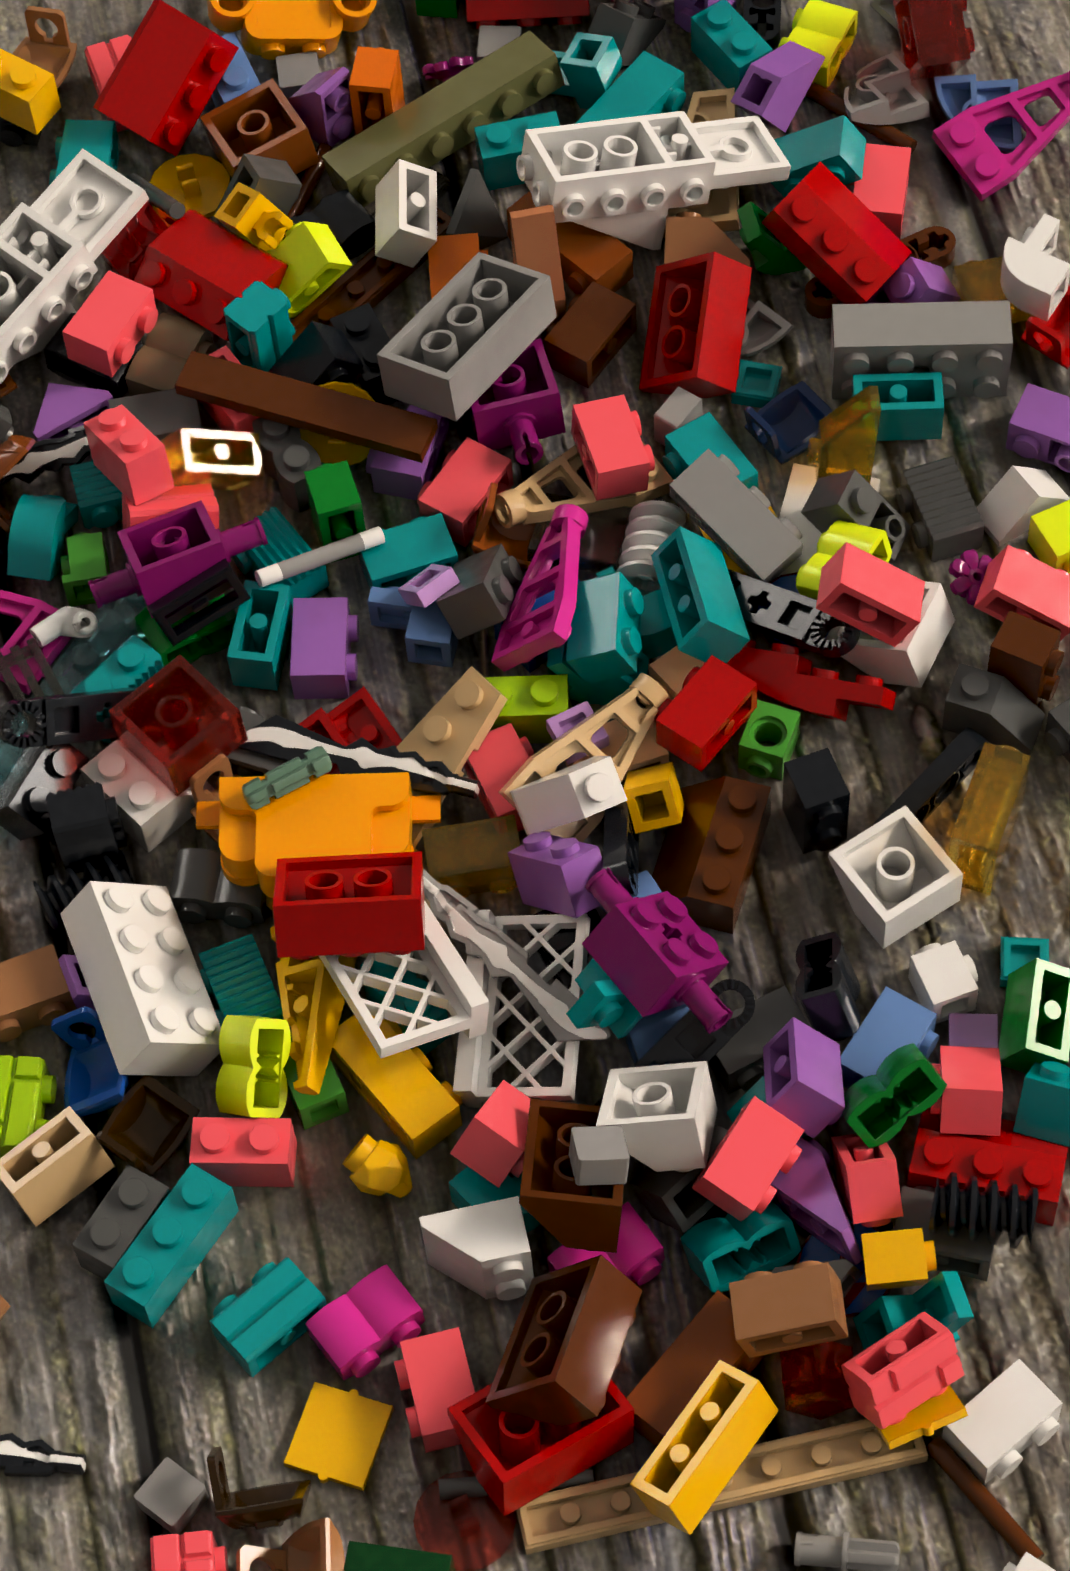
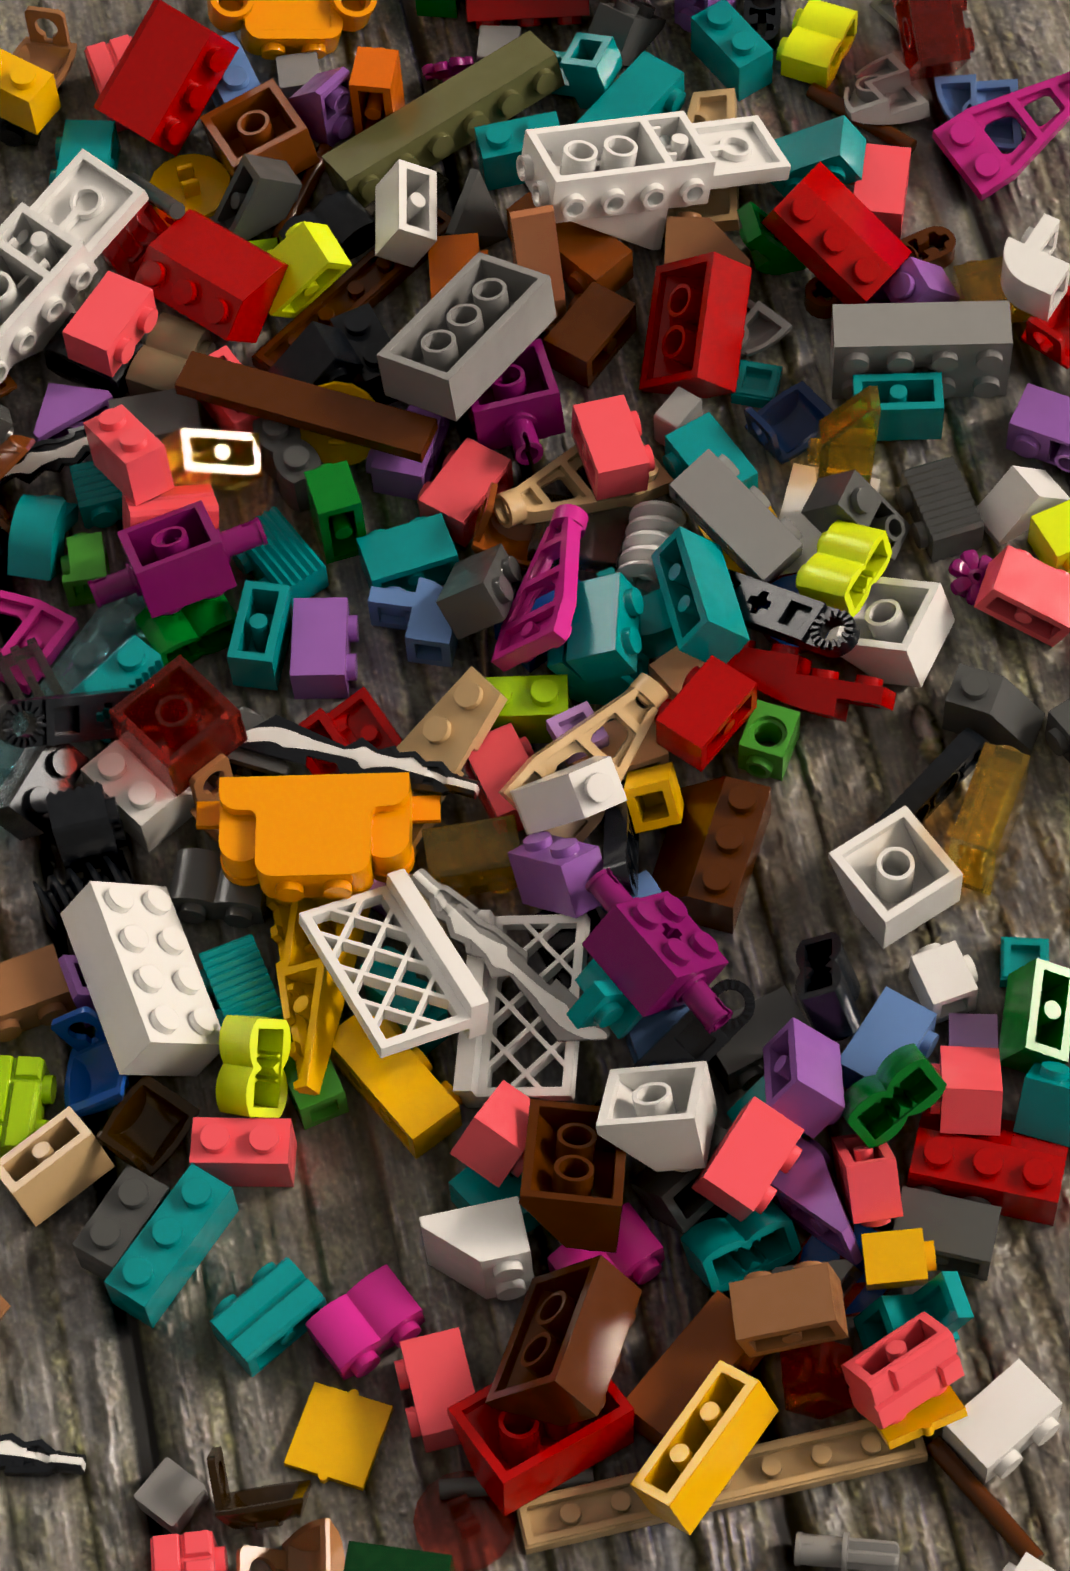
(65, 622): white arm -> none
(194, 597): black tile -> none
(253, 217): yellow brick -> none
(259, 326): teal brick -> none
(287, 777): sand green axle -> none
(319, 556): light grey bar -> none
(349, 905): red slope -> none
(379, 1168): yellow rock -> none
(428, 585): lavender tile -> none
(599, 1155): light grey piece -> none
(778, 84): medium lavender slope -> none
(815, 801): black brick -> none
(870, 594): coral brick -> none
(984, 1210): black piece -> none
(1027, 656): reddish brown brick -> none

